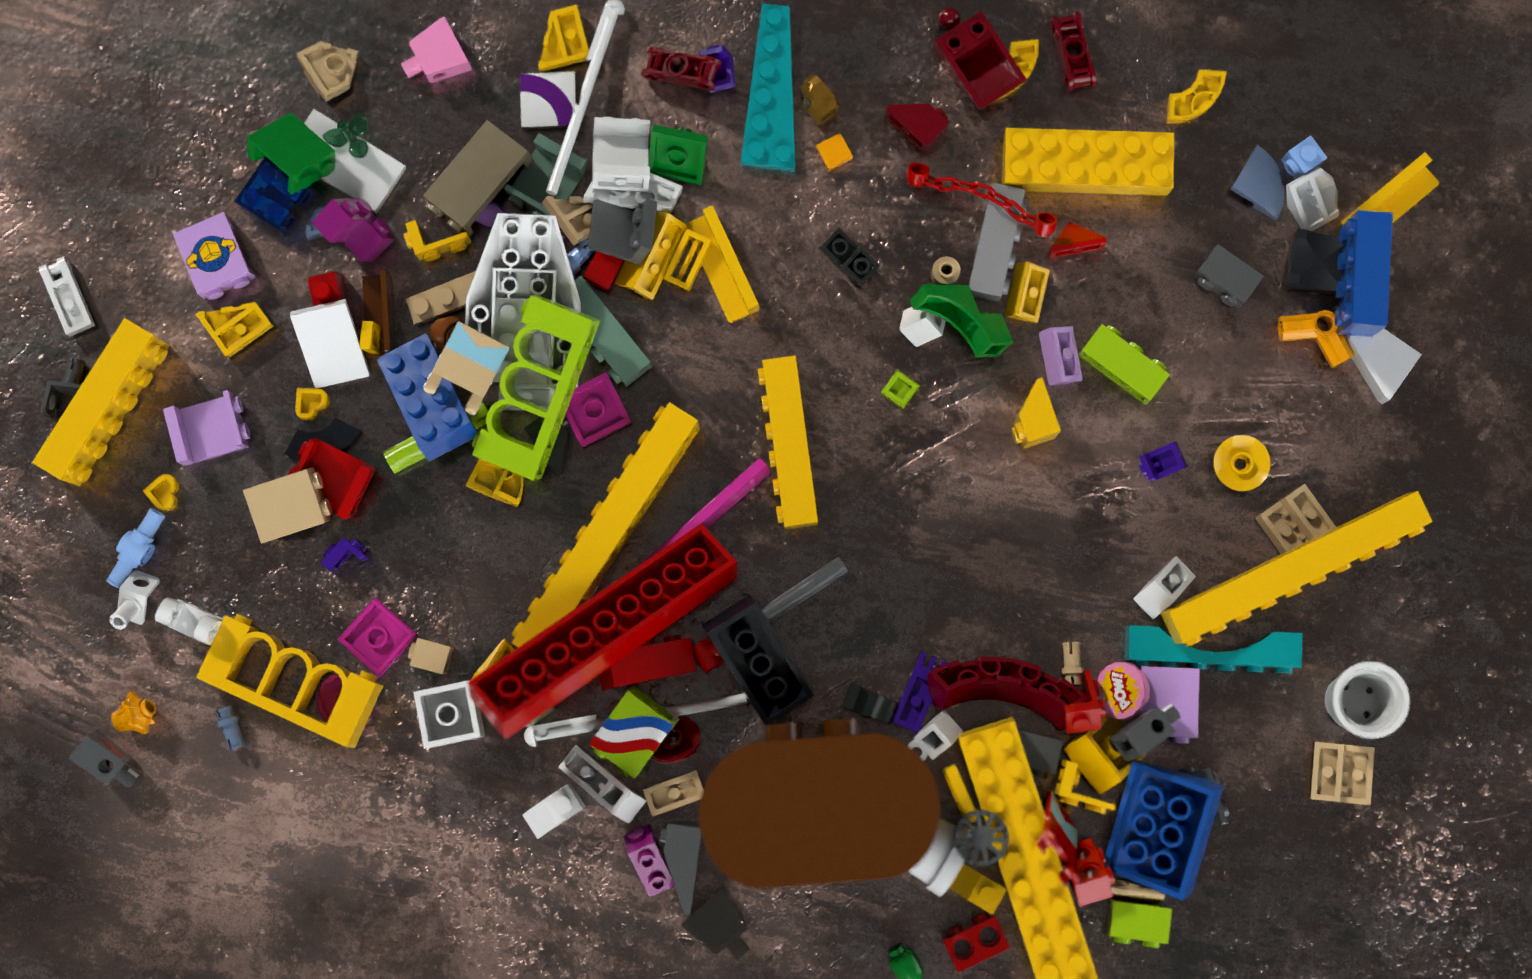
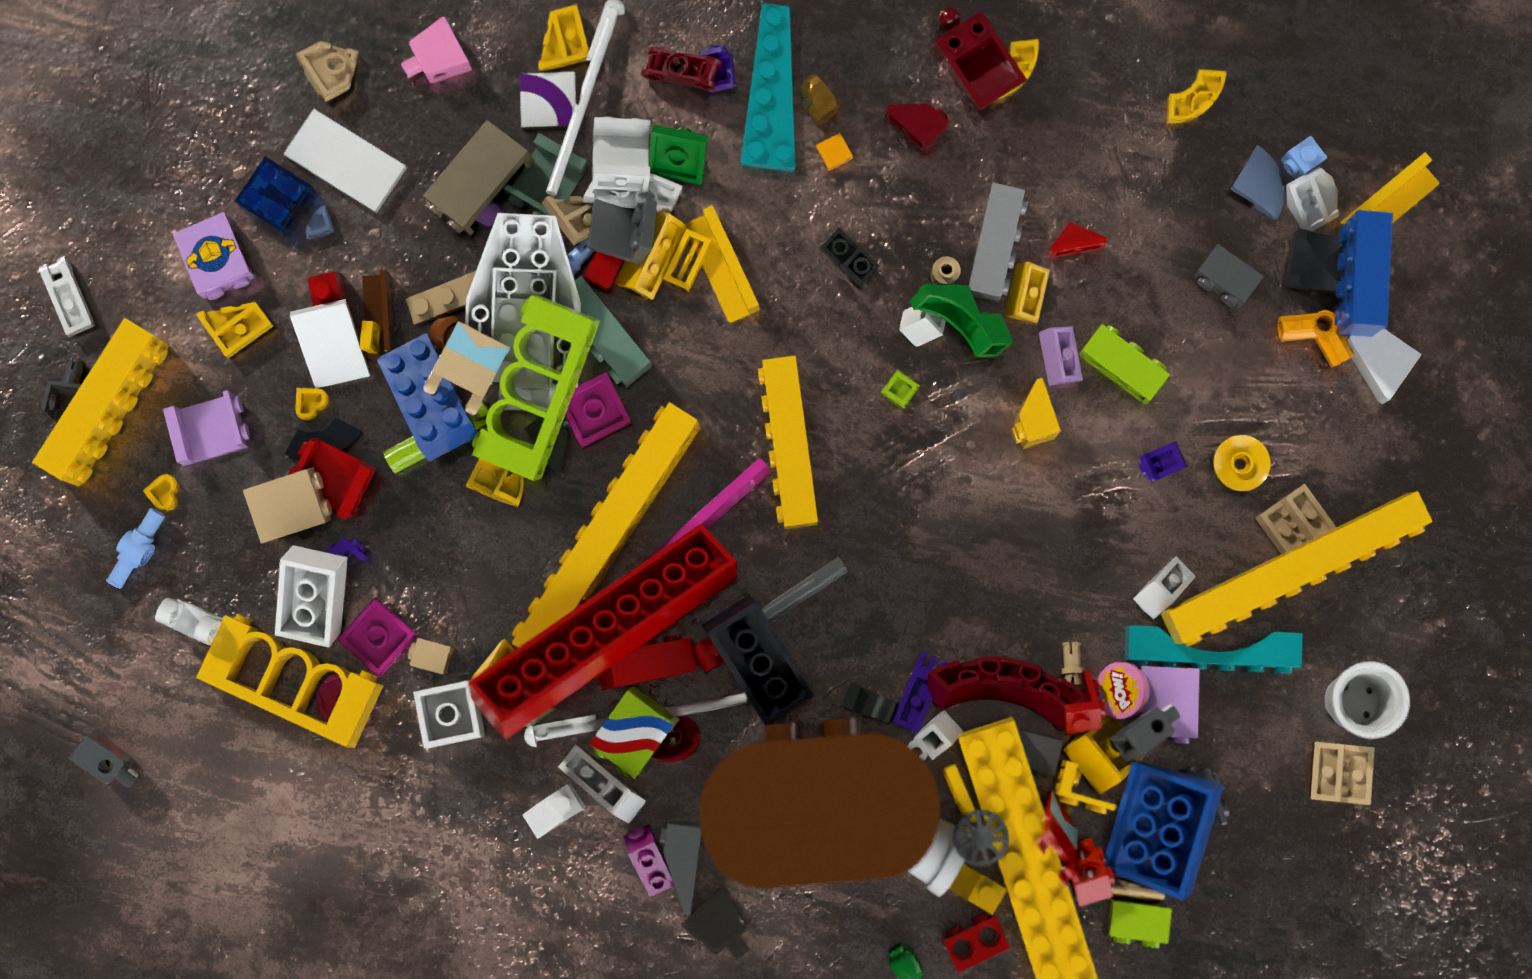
(133, 600): white bracket -> none
(134, 714): light orange rock -> none
(229, 724): sand blue pin -> none
(294, 150): green panel -> none
(310, 596): none -> white brick
(347, 133): clear green plant -> none
(355, 225): magenta brick -> none
(415, 239): yellow bracket -> none
(674, 793): tan plate -> none
(1043, 223): red piece -> none
(1077, 69): dark red piece -> none
(1088, 161): yellow brick -> none

